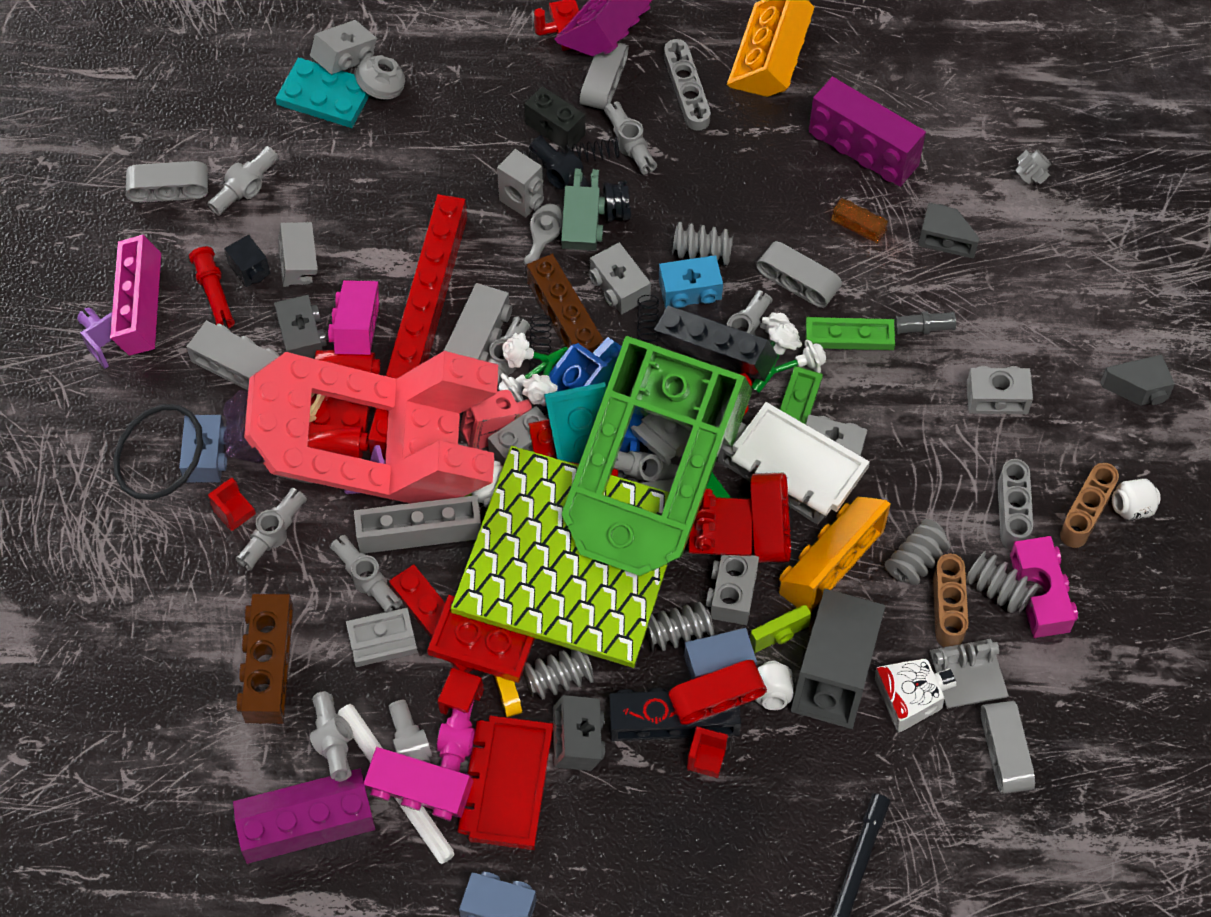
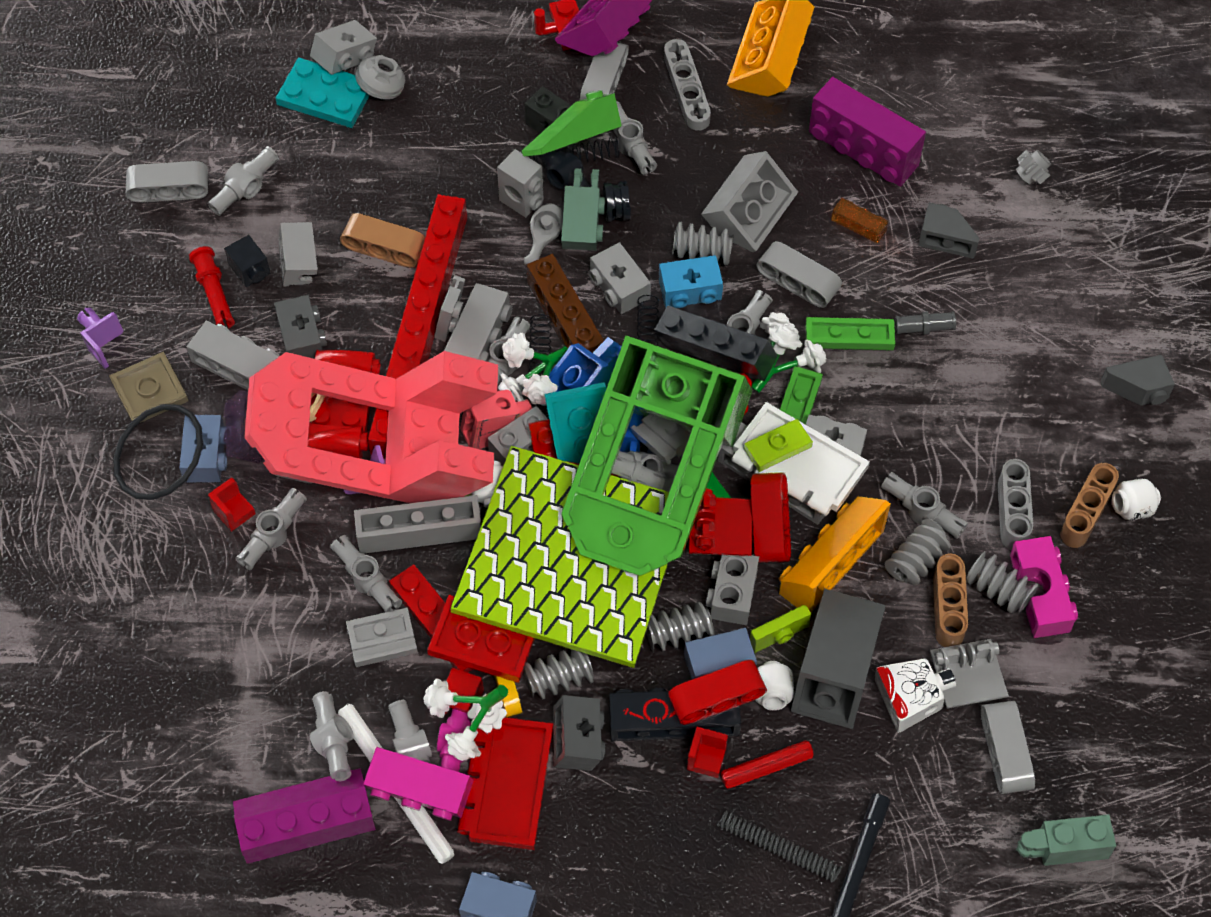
(136, 295): dark pink brick -> none
(148, 386): none -> dark tan tile
(267, 705): reddish brown brick -> none
(355, 317): dark pink brick -> none
(383, 240): none -> medium nougat beam
(450, 309): none -> light grey plate
(485, 712): none -> white plant
(579, 122): none -> bright green slope
(637, 473): none -> light grey pin
(750, 200): none -> light grey slope
(767, 764): none -> red axle
(778, 445): none -> lime plate
(830, 874): none -> dark grey piece
(913, 495): none -> light grey pin
(986, 399): light grey brick -> none
(1069, 840): none -> sand green hinge

